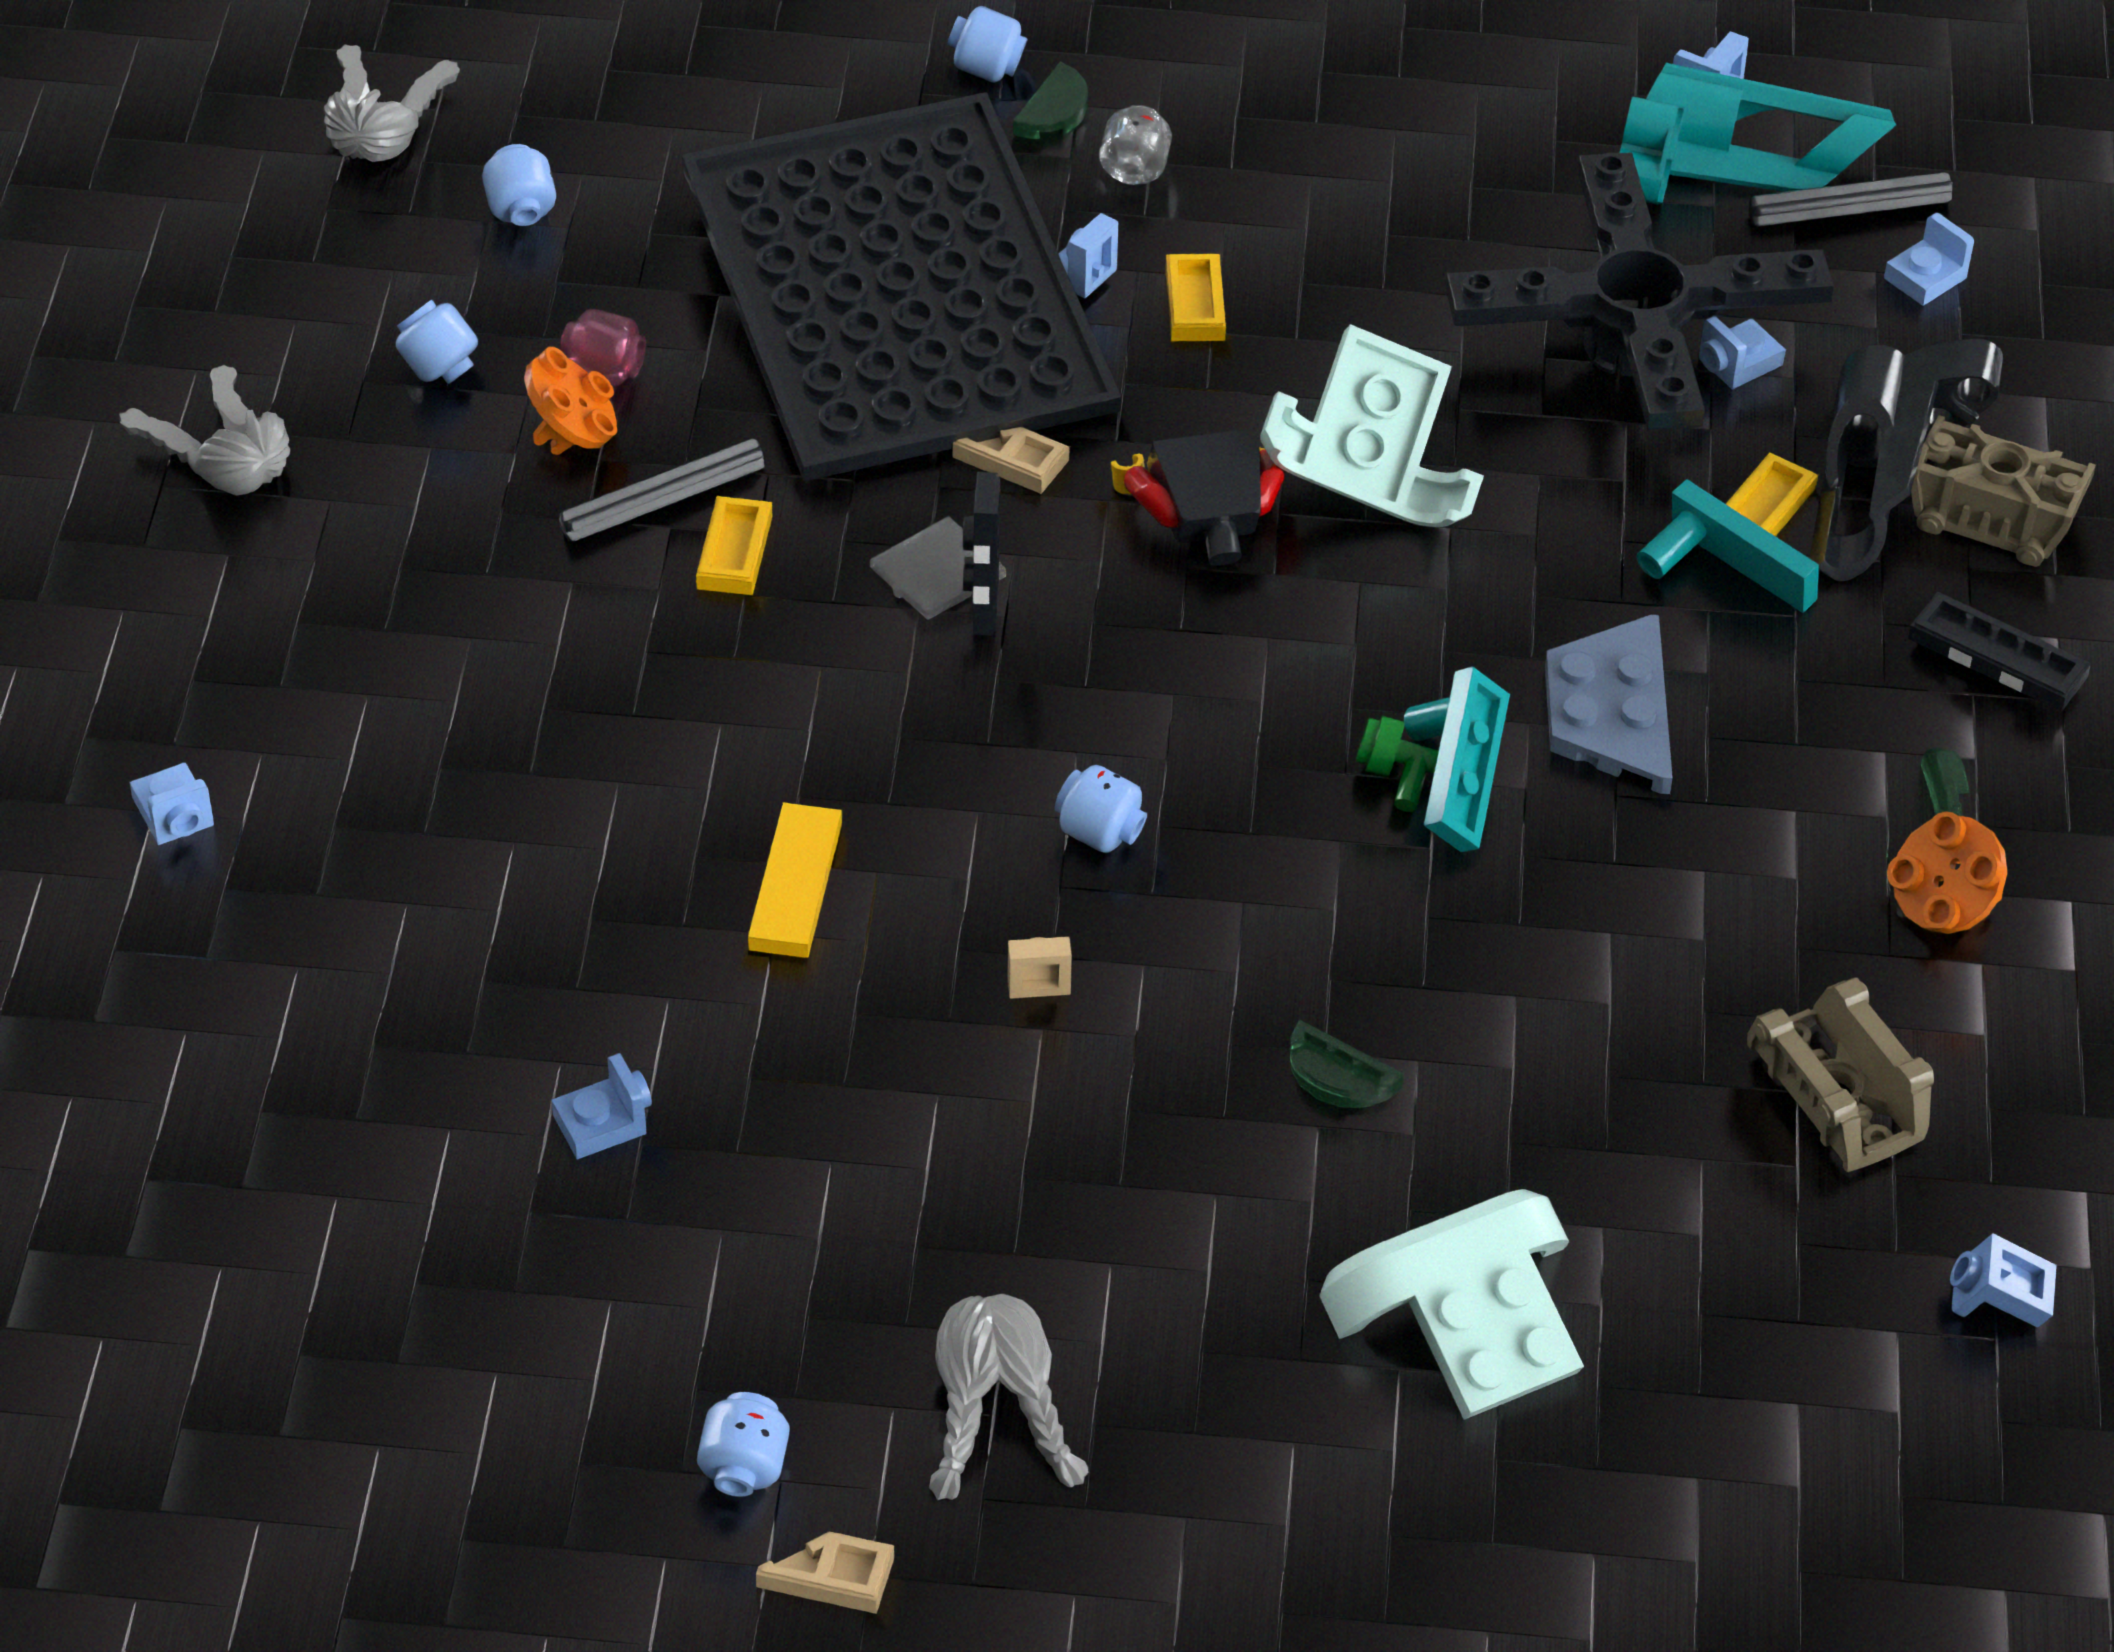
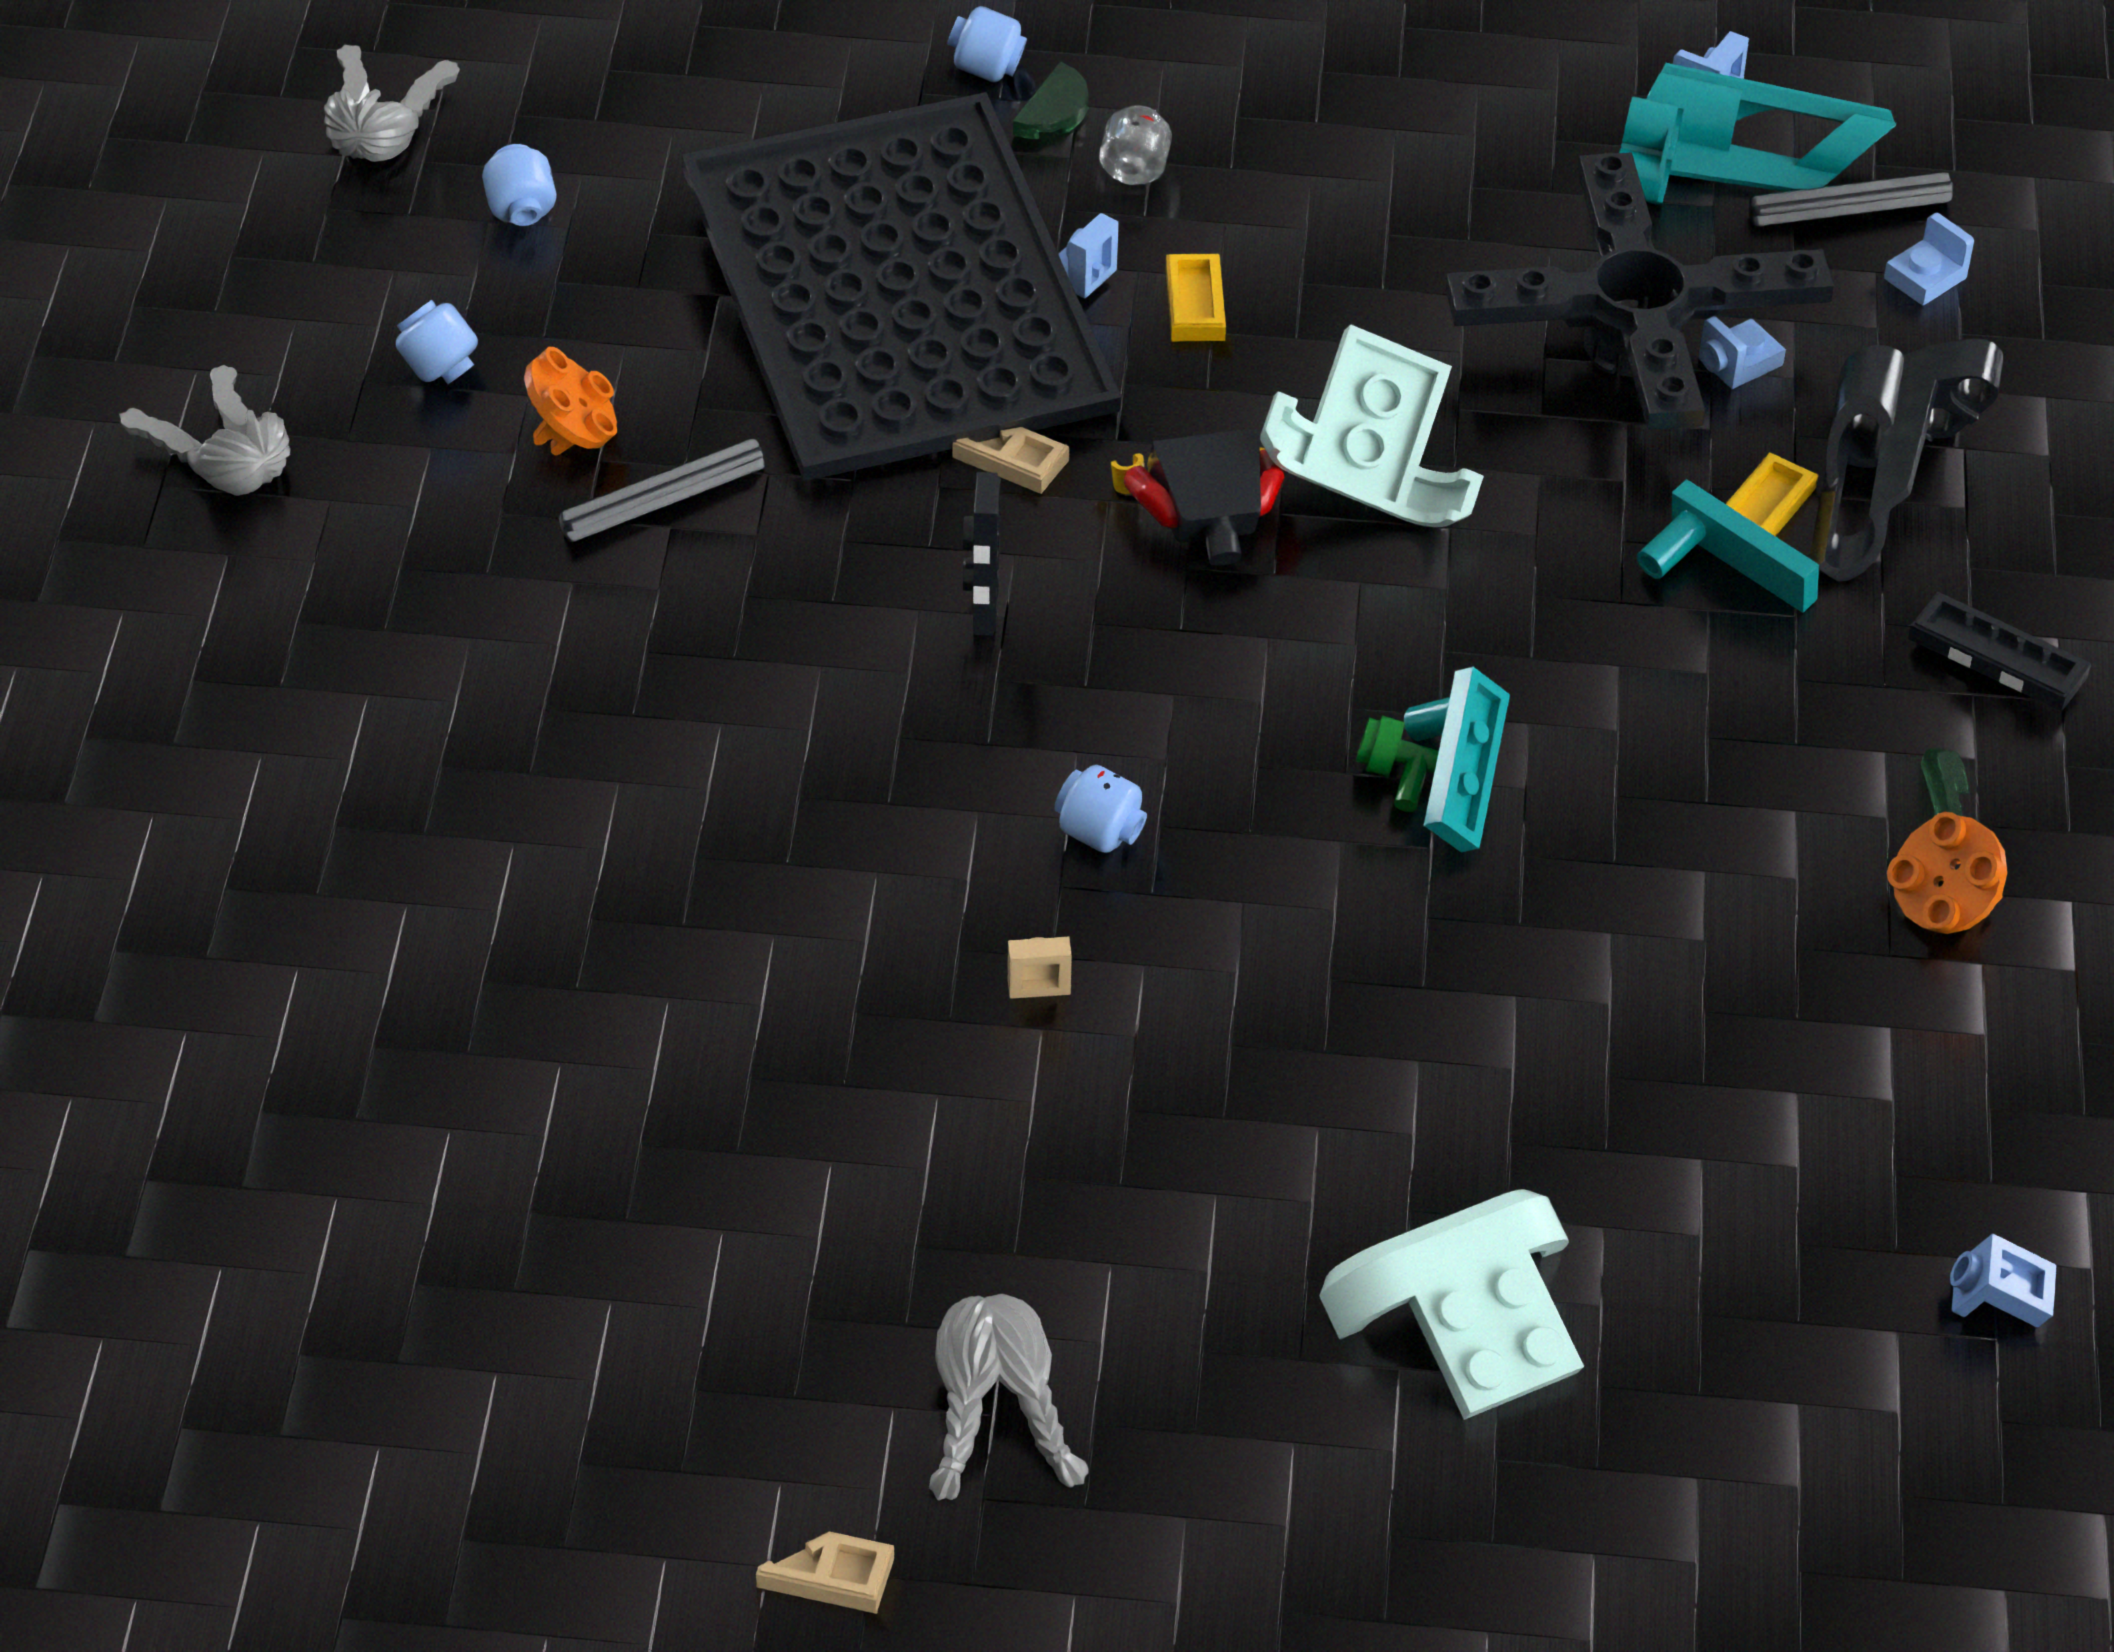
(173, 803): light blue bracket -> none
(604, 1111): medium blue bracket -> none
(605, 345): clear pink head -> none
(734, 545): yellow tile -> none
(743, 1443): light blue head -> none
(795, 880): yellow tile -> none
(928, 568): clear piece -> none
(1339, 1072): clear green tile -> none
(1612, 702): sand blue wing -> none
(1866, 1061): dark tan piece -> none
(1997, 491): dark tan piece -> none

